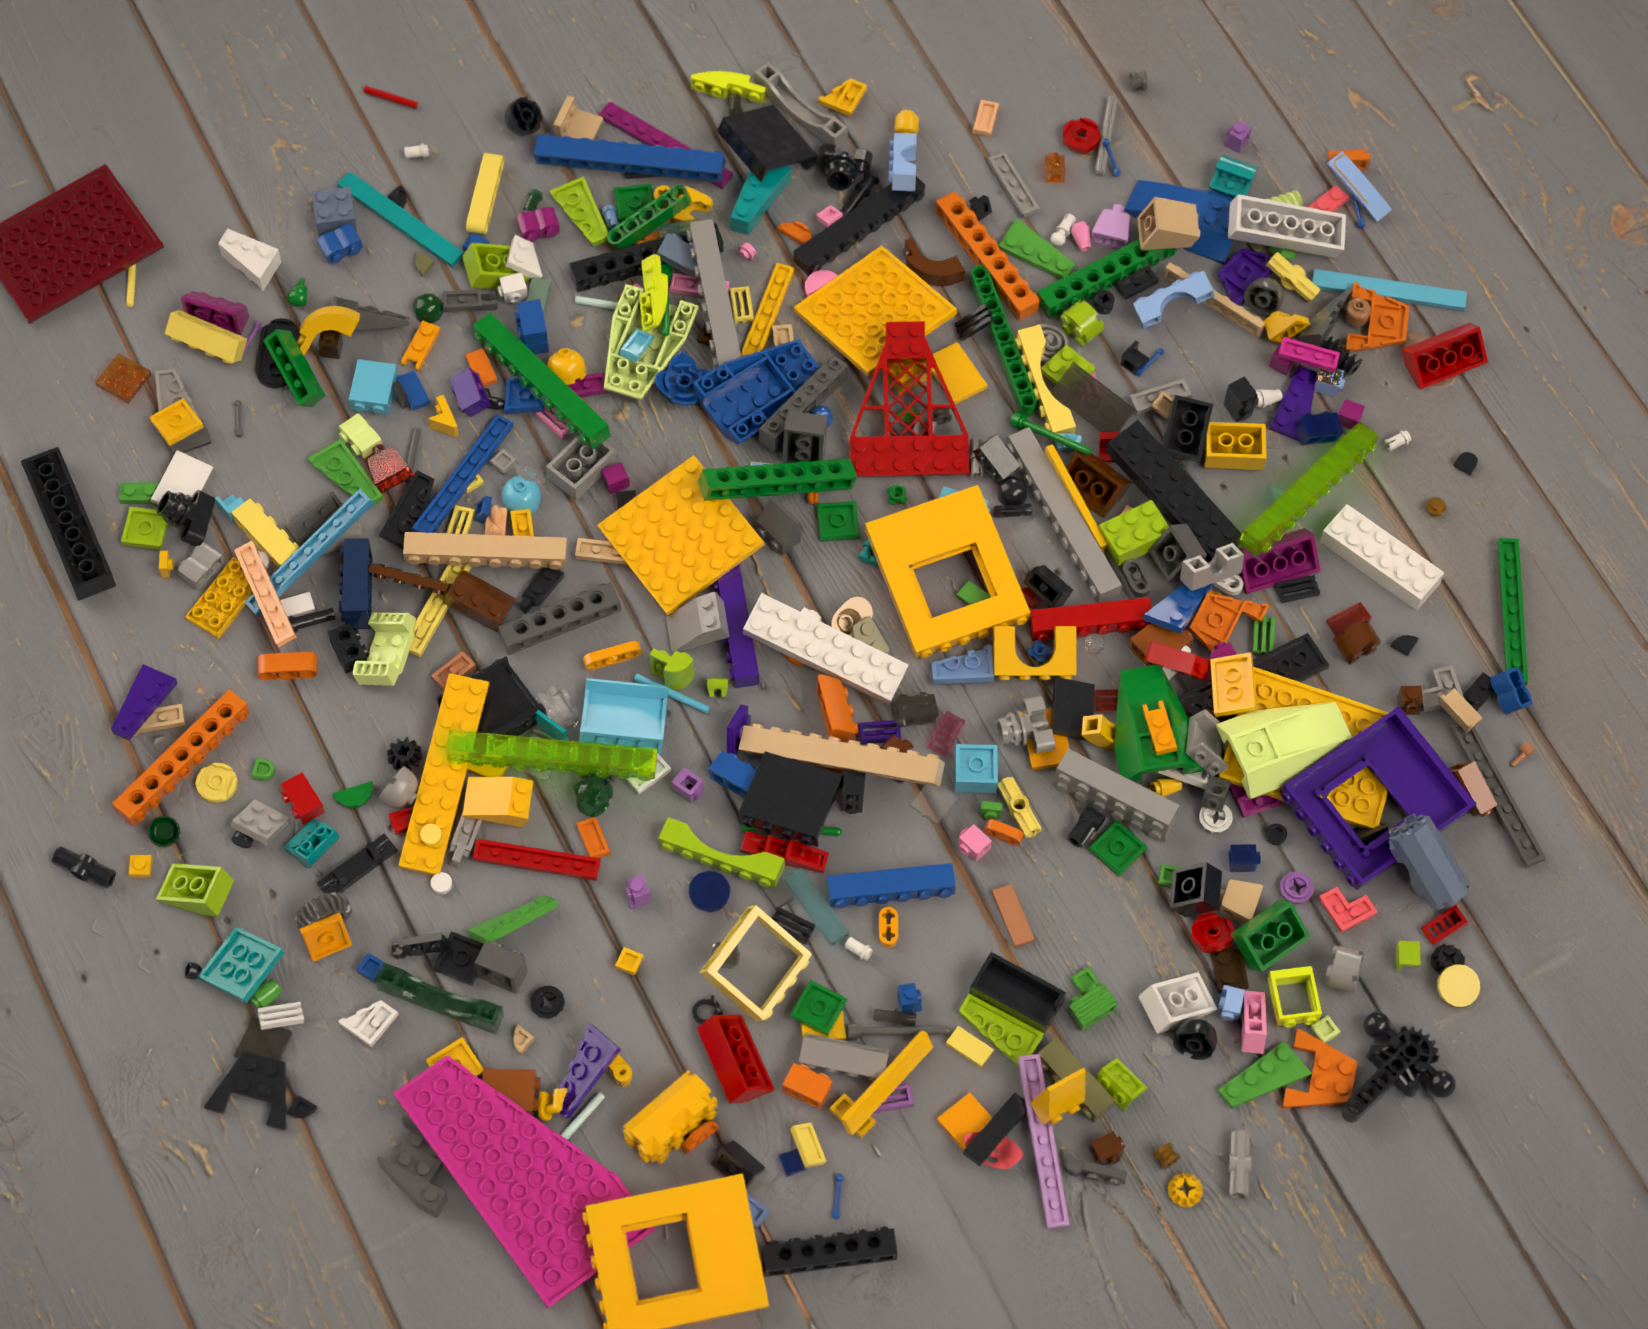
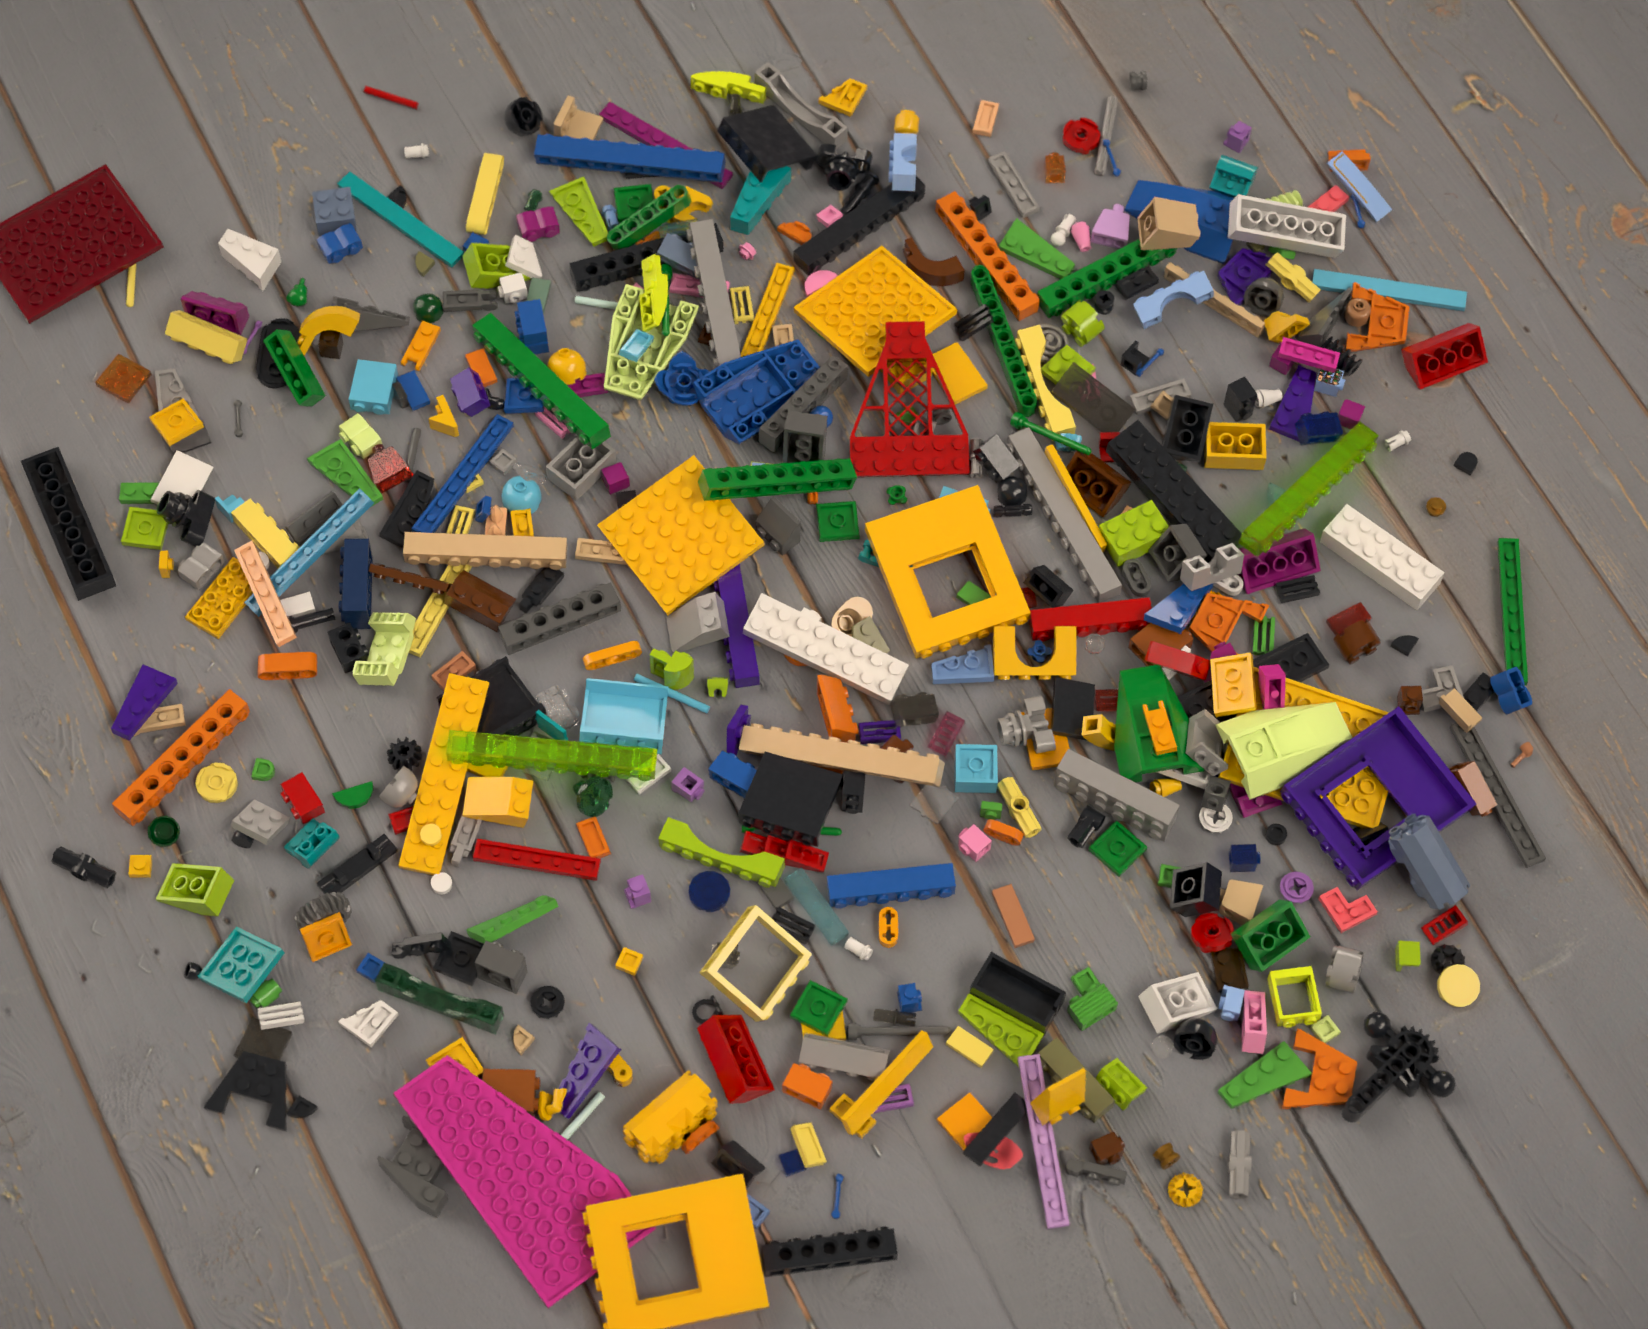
(1272, 686): none -> dark pink slope

